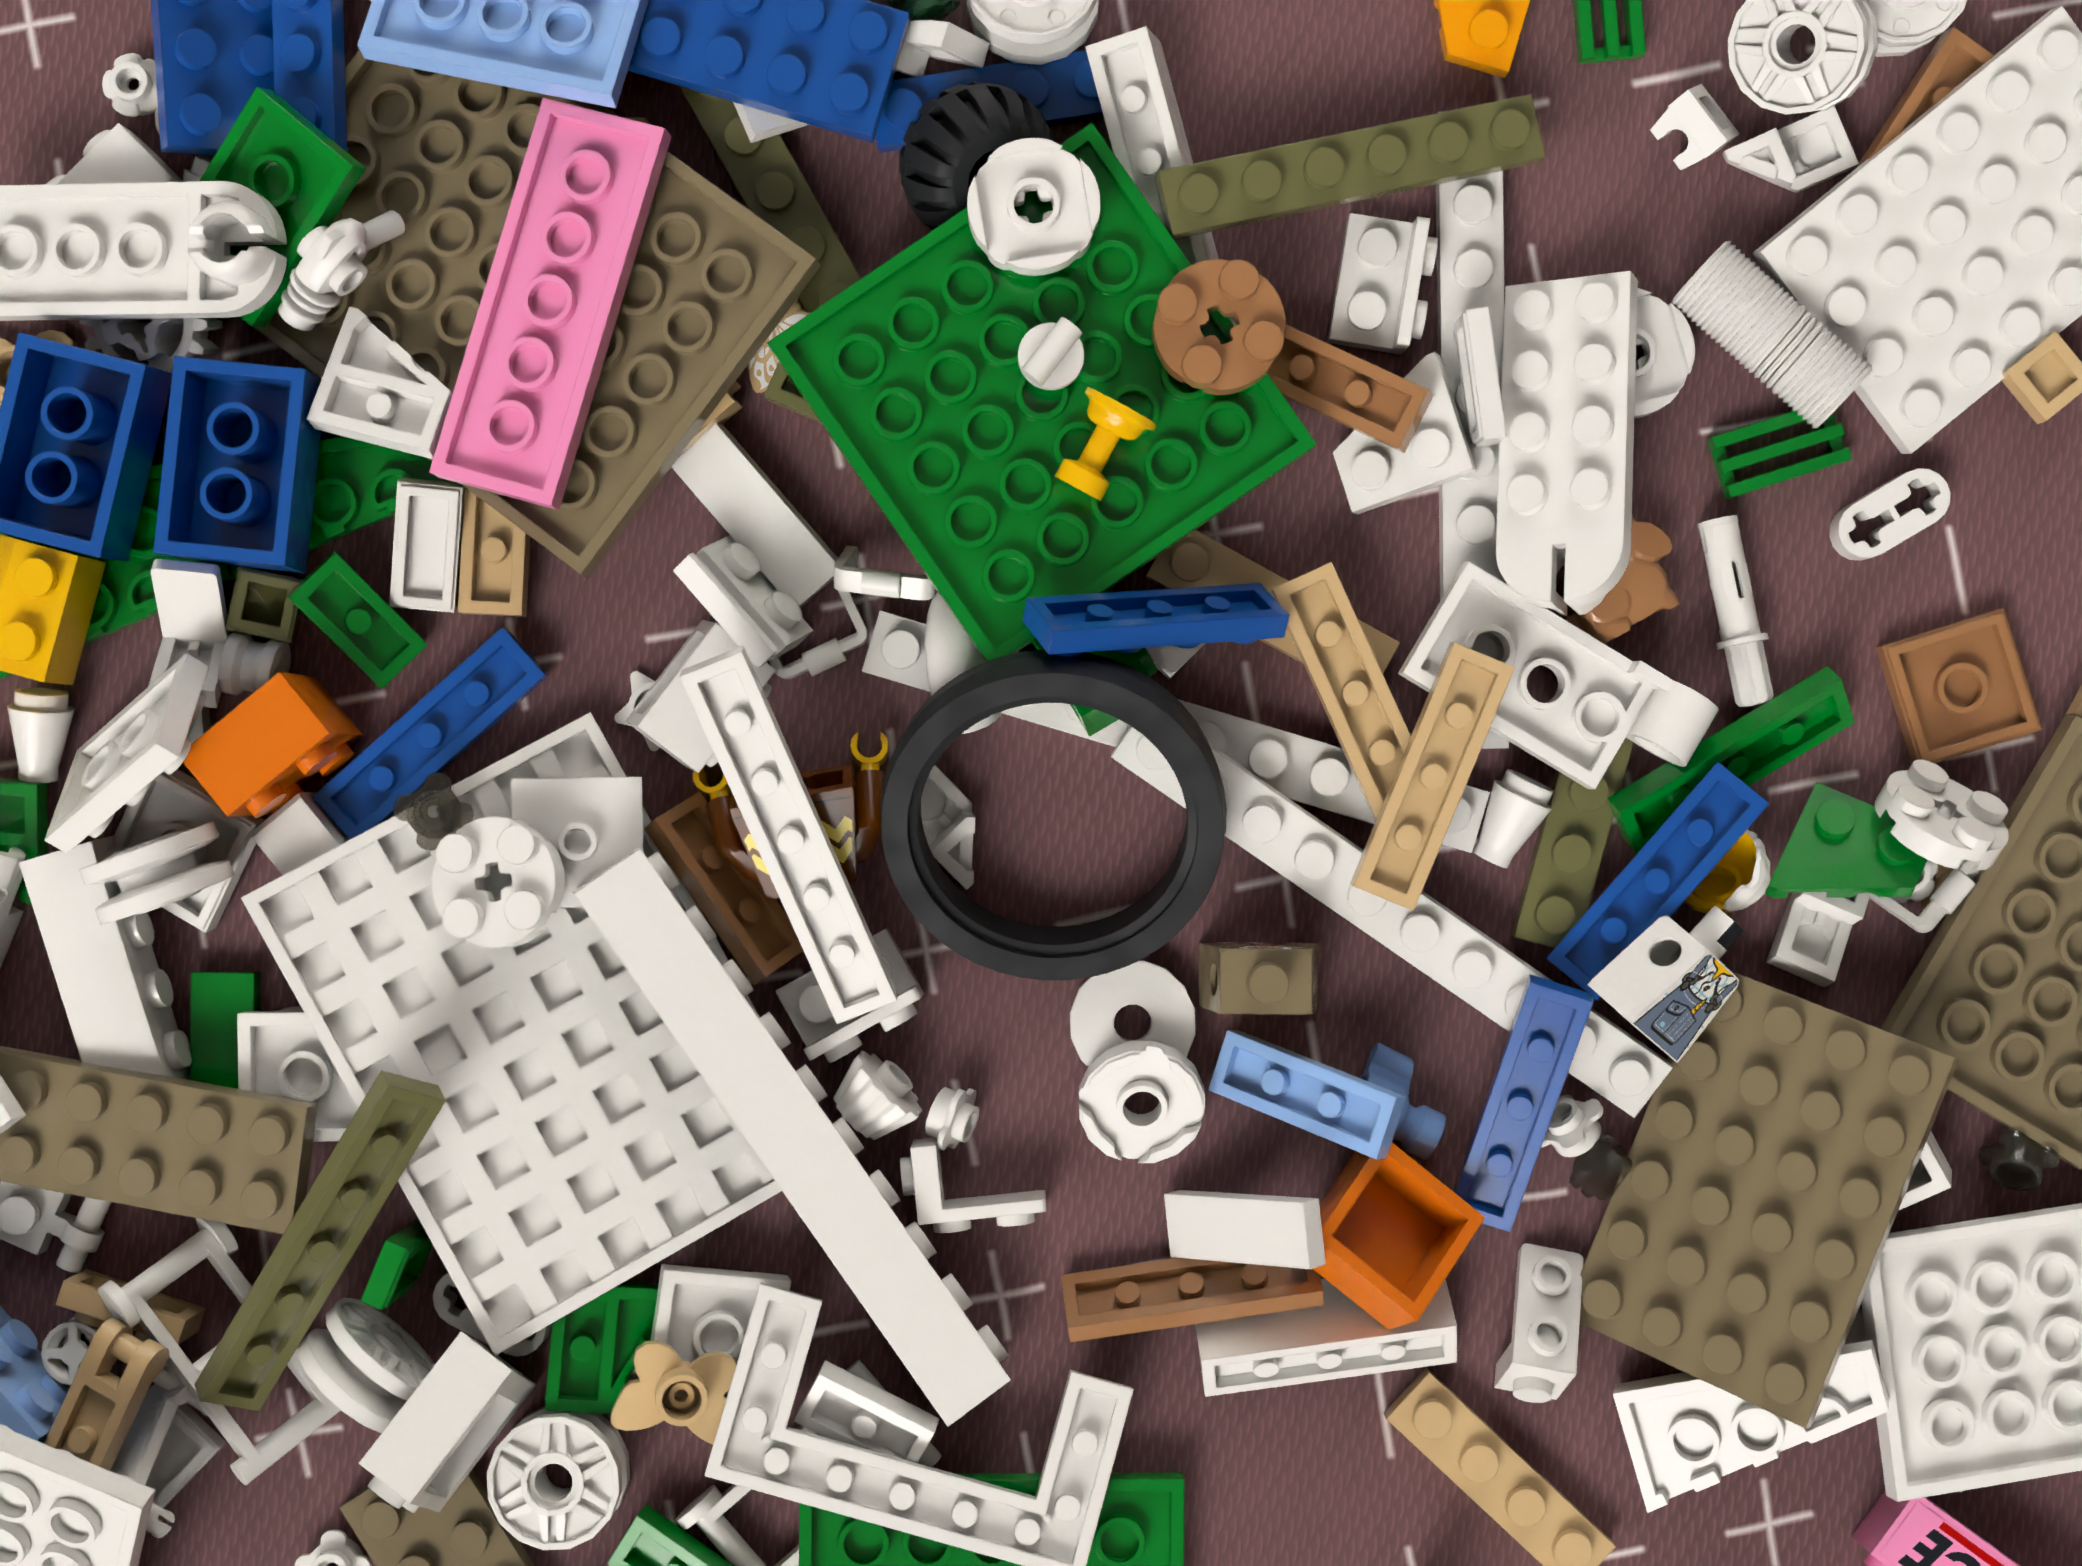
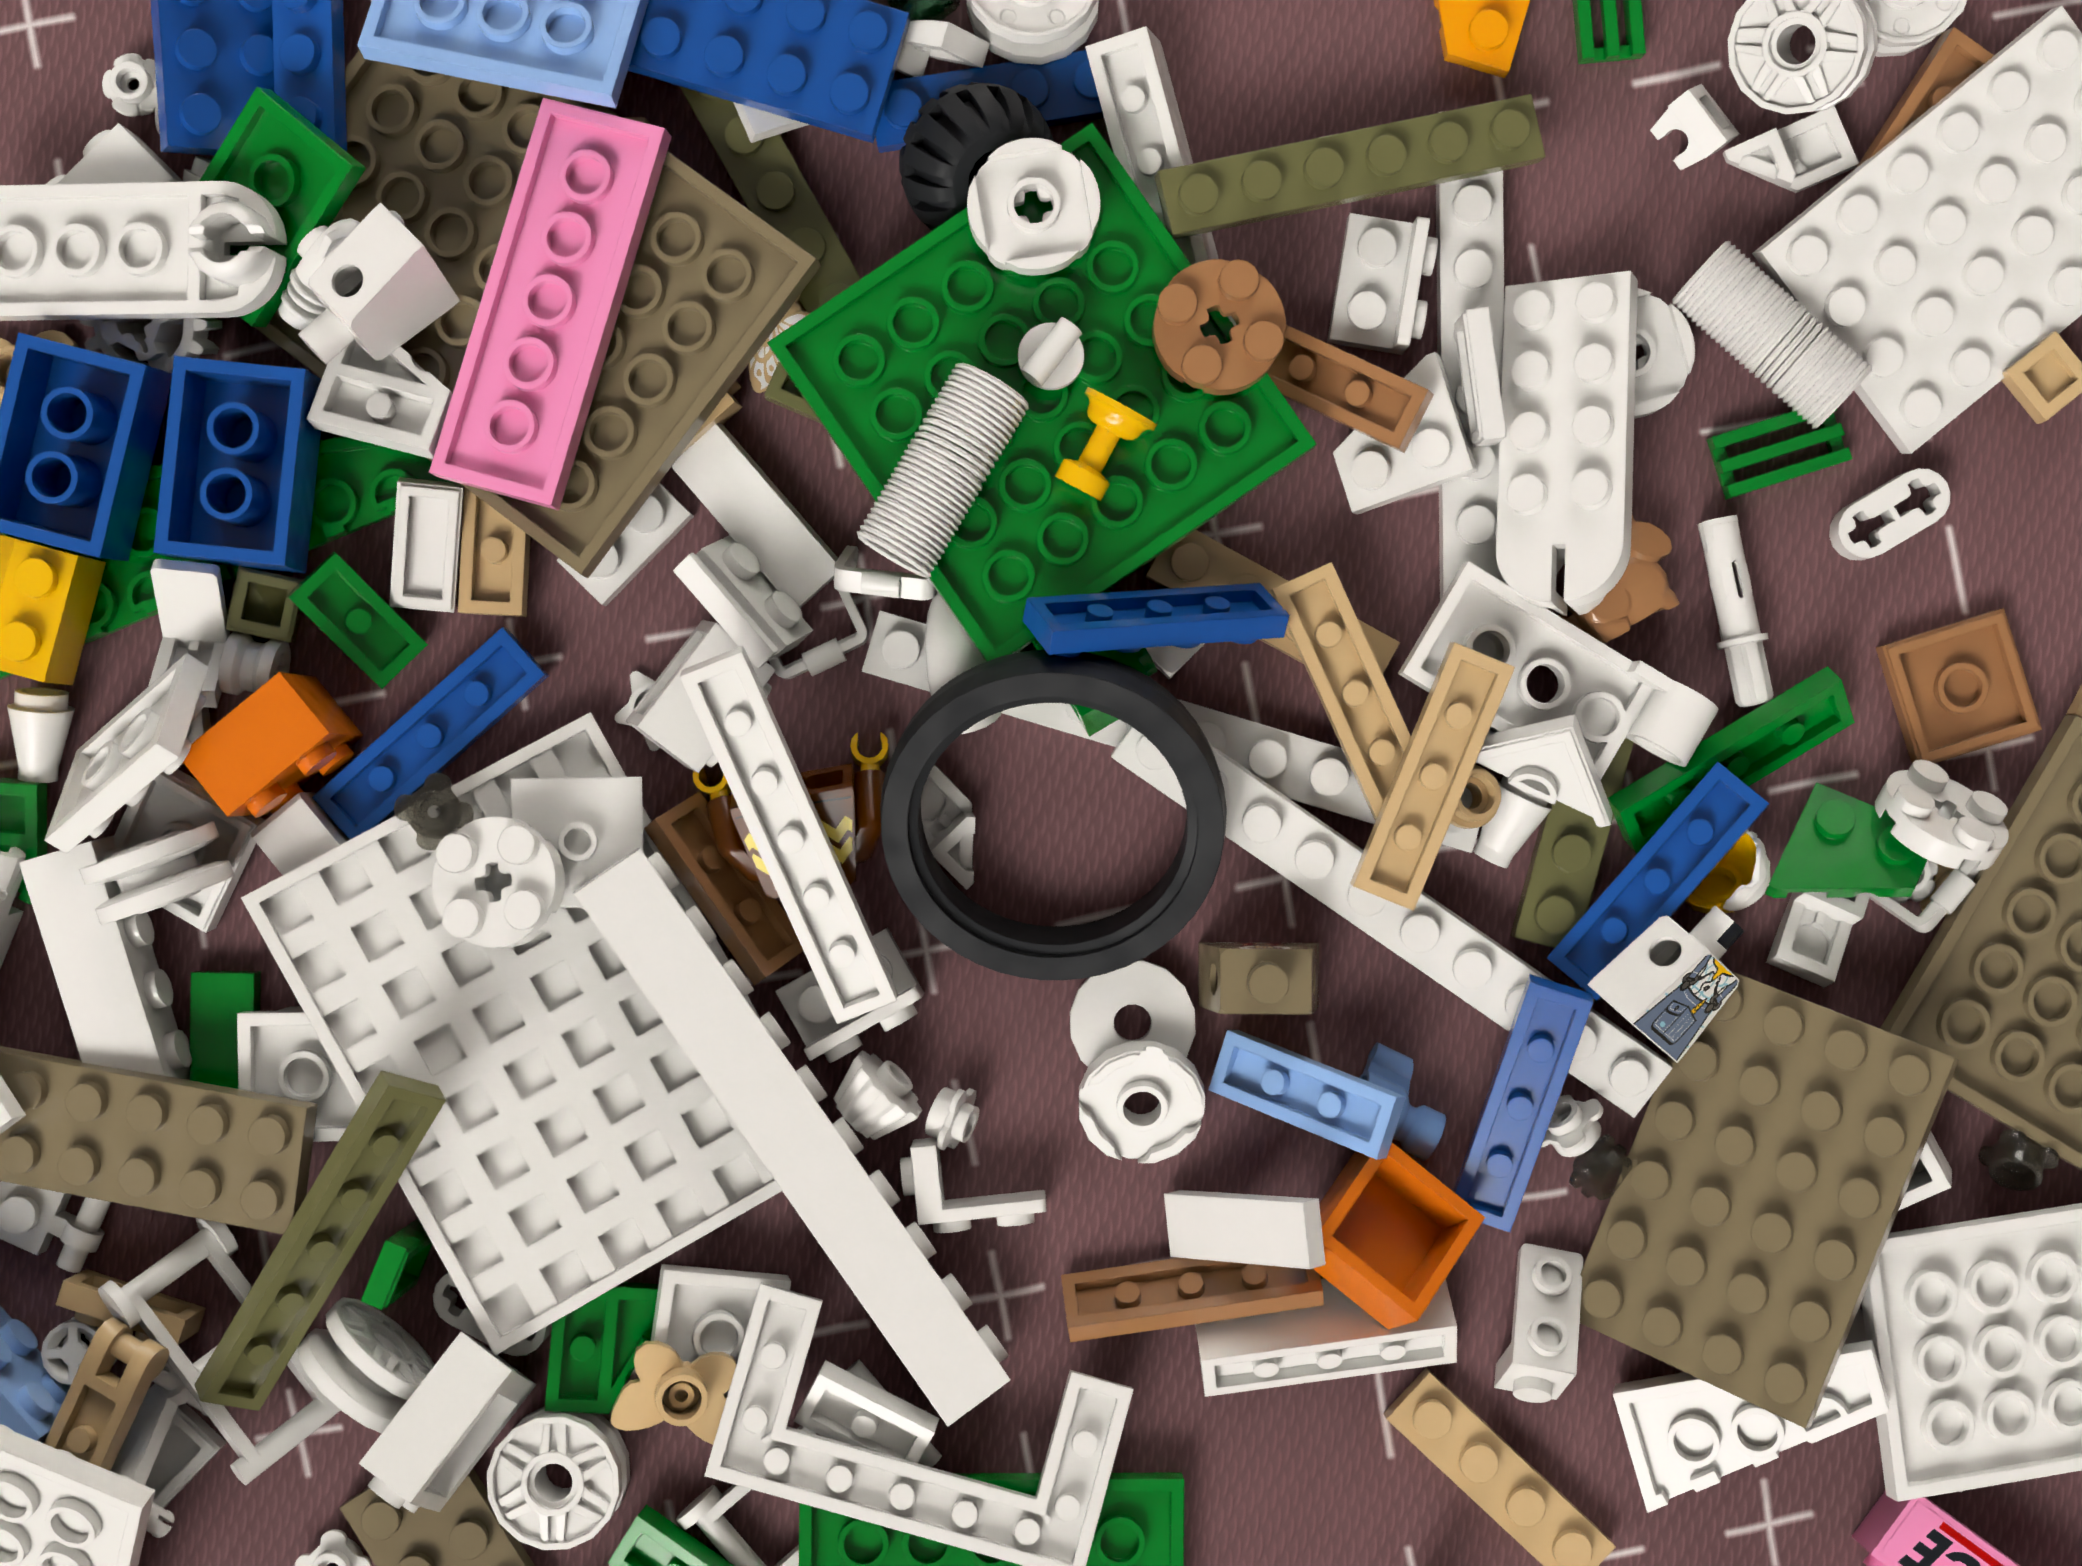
(376, 290): none -> white torso
(638, 544): none -> white plate
(932, 492): none -> white piece
(1485, 800): none -> tan plate
(1550, 764): none -> white tile

